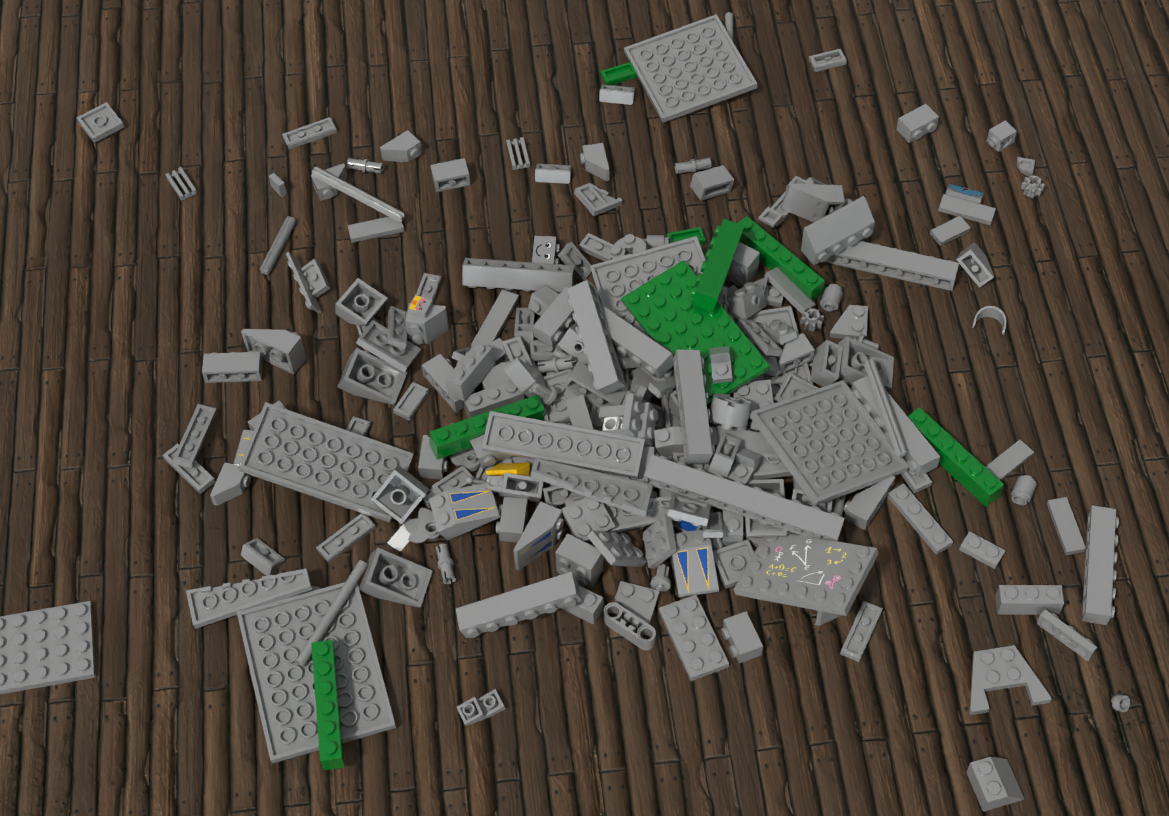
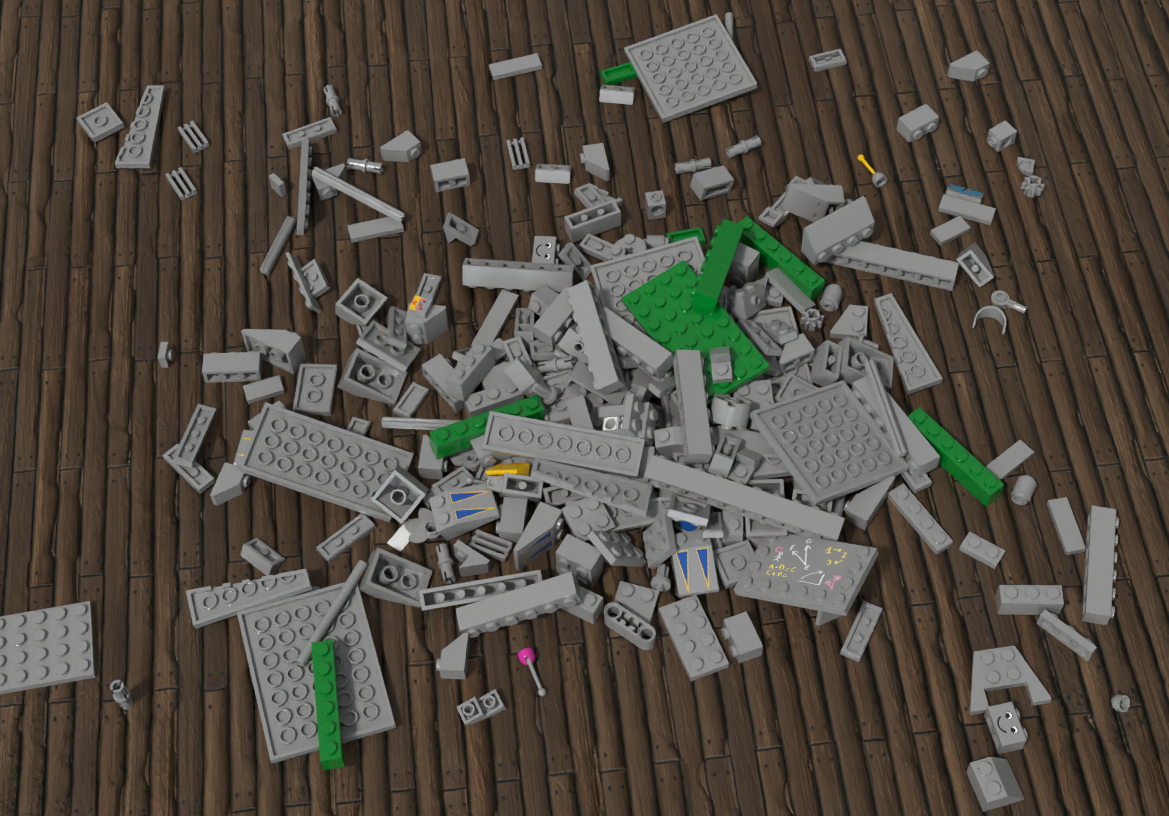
(121, 695): none -> light grey pin
(142, 136): none -> light grey wing
(165, 354): none -> light grey plate
(187, 128): none -> light grey tile
(263, 389): none -> light grey tile
(304, 185): none -> light grey wing
(315, 389): none -> light grey tile
(332, 100): none -> light grey pin
(415, 423): none -> light grey axle
(454, 659): none -> light grey slope
(457, 228): none -> light grey slope
(473, 562): none -> light grey slope
(475, 590): none -> light grey brick
(493, 539): none -> light grey tile
(515, 66): none -> light grey tile
(527, 657): none -> hinge
(592, 220): none -> light grey brick
(655, 205): none -> light grey brick
(743, 147): none -> light grey pin
(878, 178): none -> light grey hinge
(909, 354): none -> light grey wing
(969, 67): none -> light grey slope
(1001, 300): none -> light grey plate
(1005, 727): none -> light grey brick

